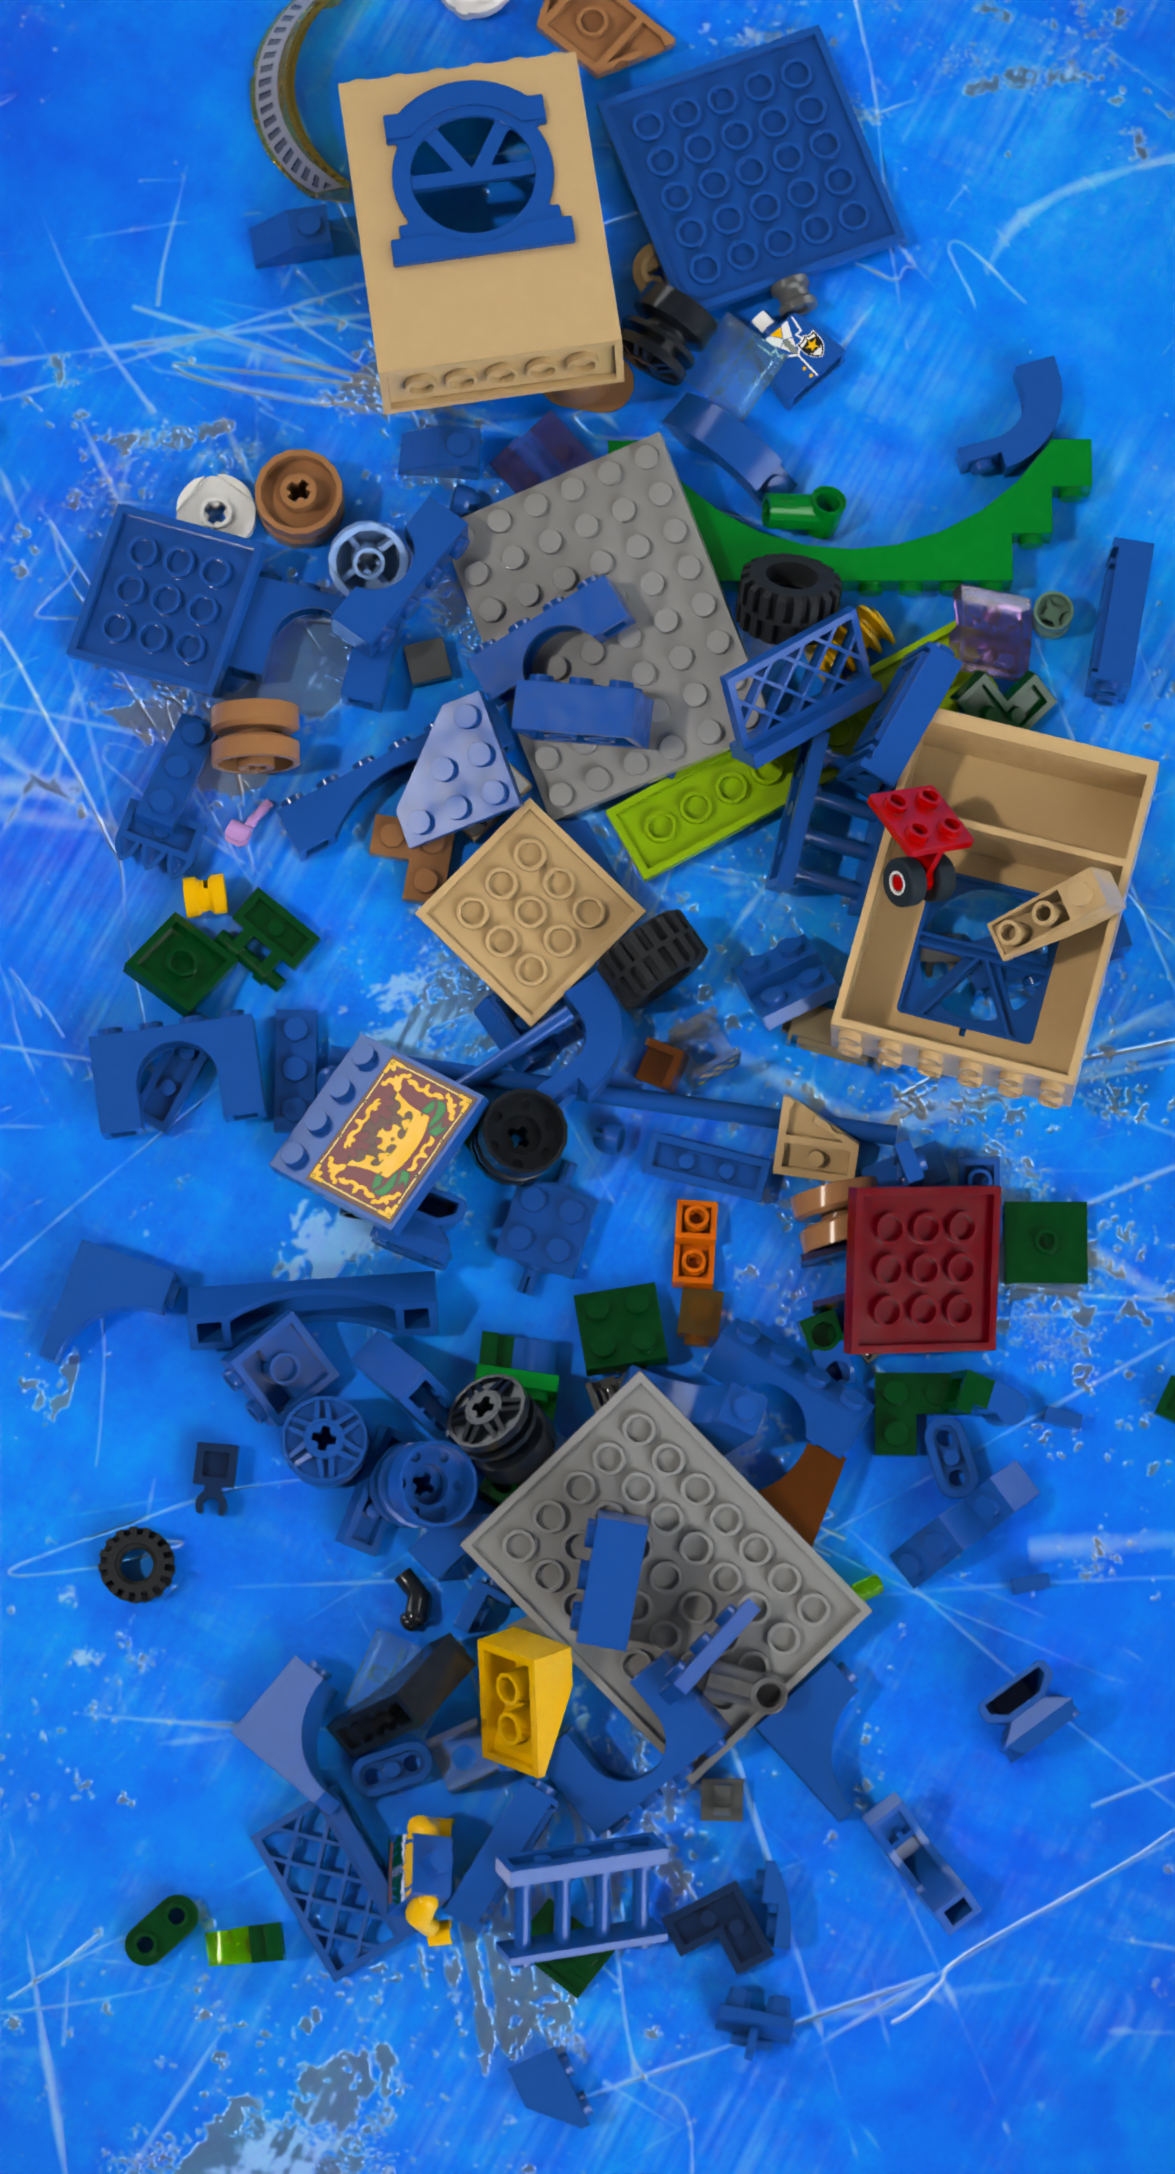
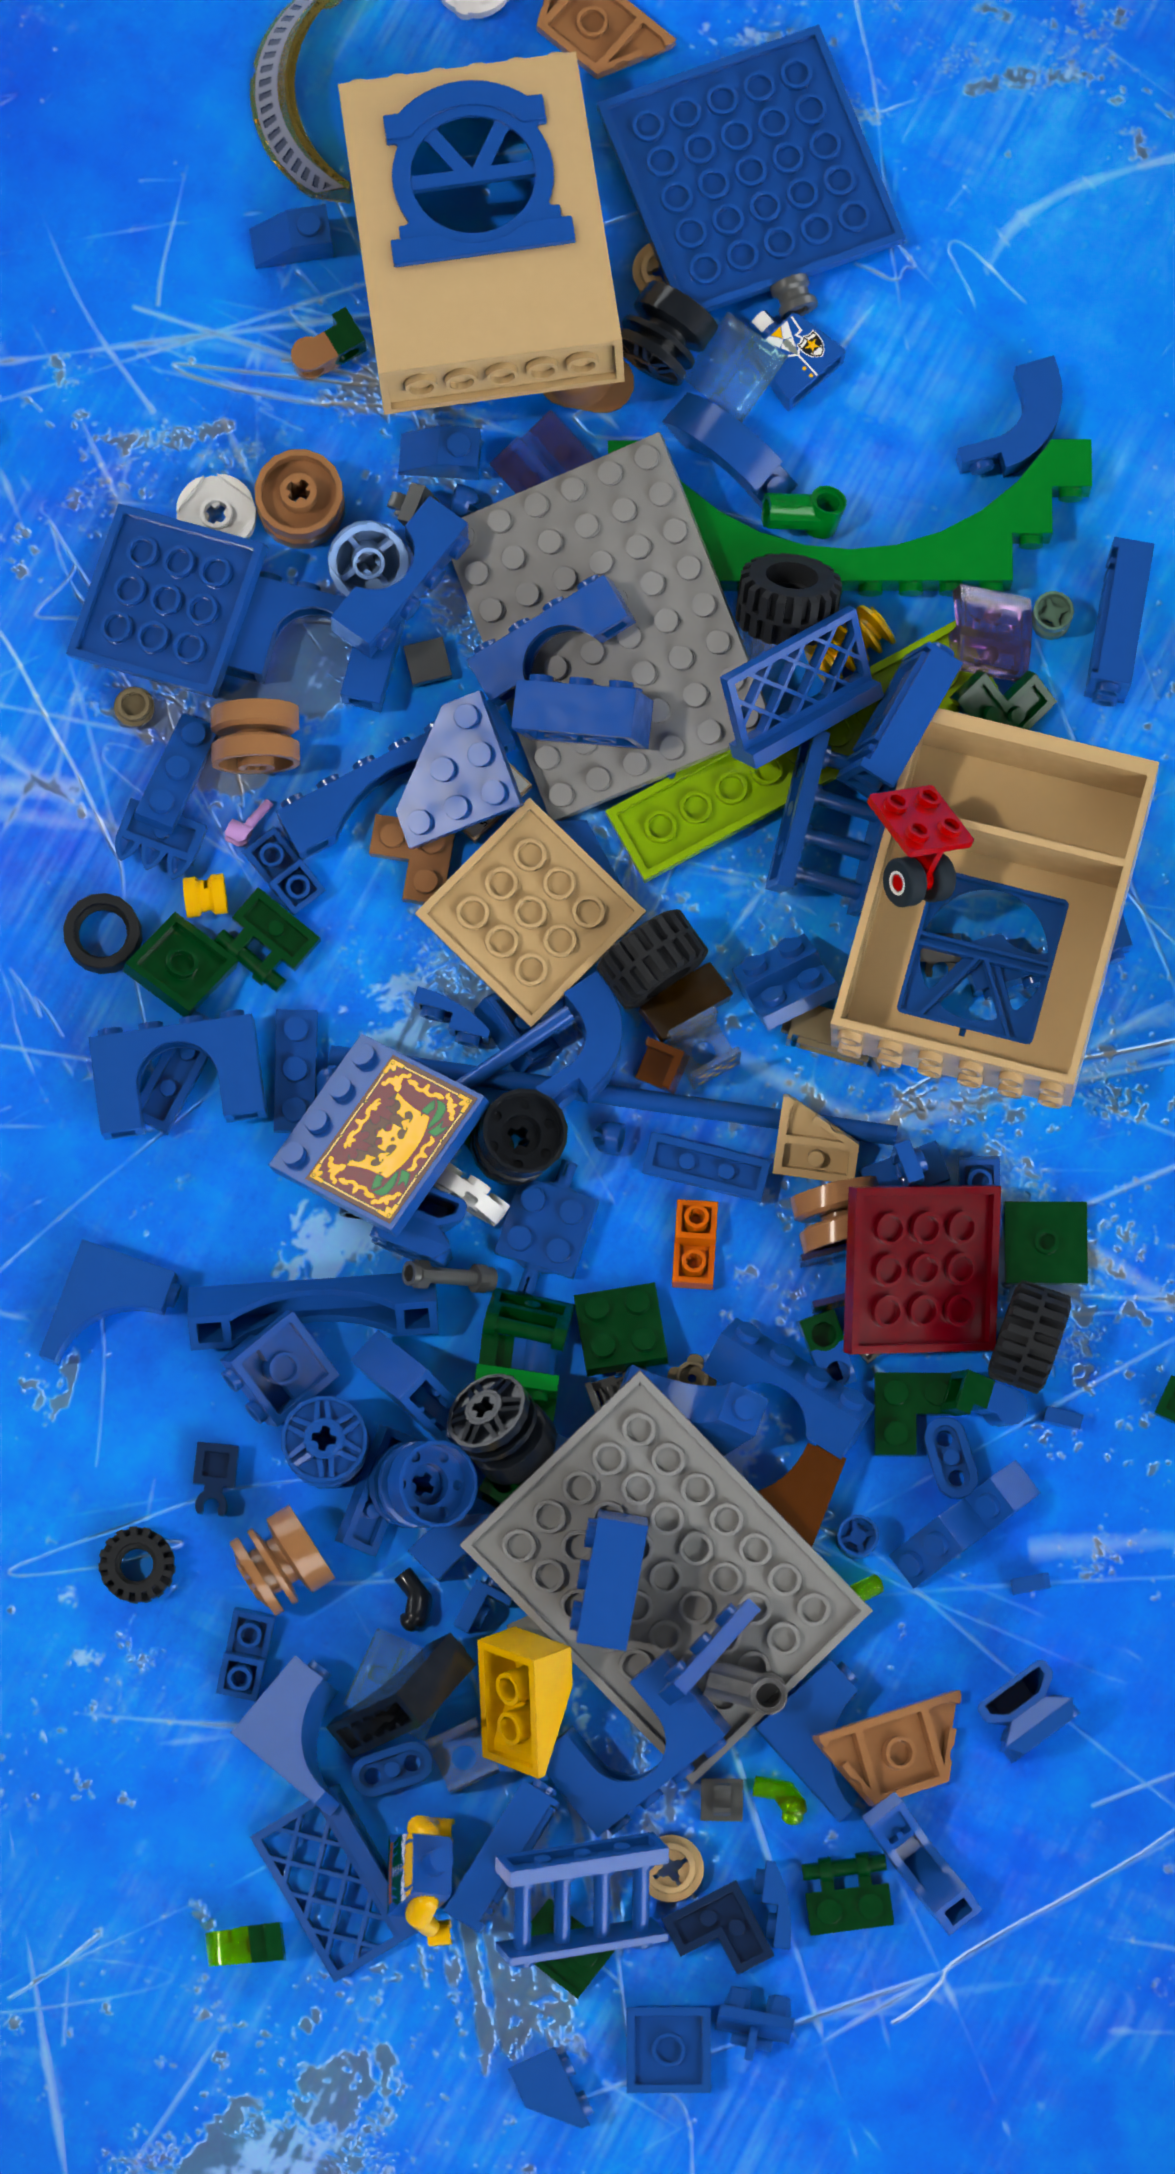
(95, 903): none -> black tyre
(134, 707): none -> dark tan plate
(161, 1930): dark green plate -> none
(246, 1654): none -> blue slope
(281, 1560): none -> medium nougat wheel
(283, 870): none -> blue slope
(329, 349): none -> leg
(408, 504): none -> dark grey tile
(421, 1273): none -> dark grey bar
(463, 1023): none -> blue slope
(474, 1192): none -> white plate
(528, 1318): none -> dark green plate
(668, 2049): none -> blue plate
(685, 1000): none -> dark brown slope
(689, 1874): none -> tan gear
(692, 1367): none -> dark tan plate
(699, 1316): clear orange bracket -> none
(786, 1796): none -> clear neon green arm
(849, 1907): none -> dark green plate
(857, 1530): none -> blue wheel
(895, 1749): none -> medium nougat wing
(1029, 1336): none -> black tyre
(1057, 913): tan slope -> none

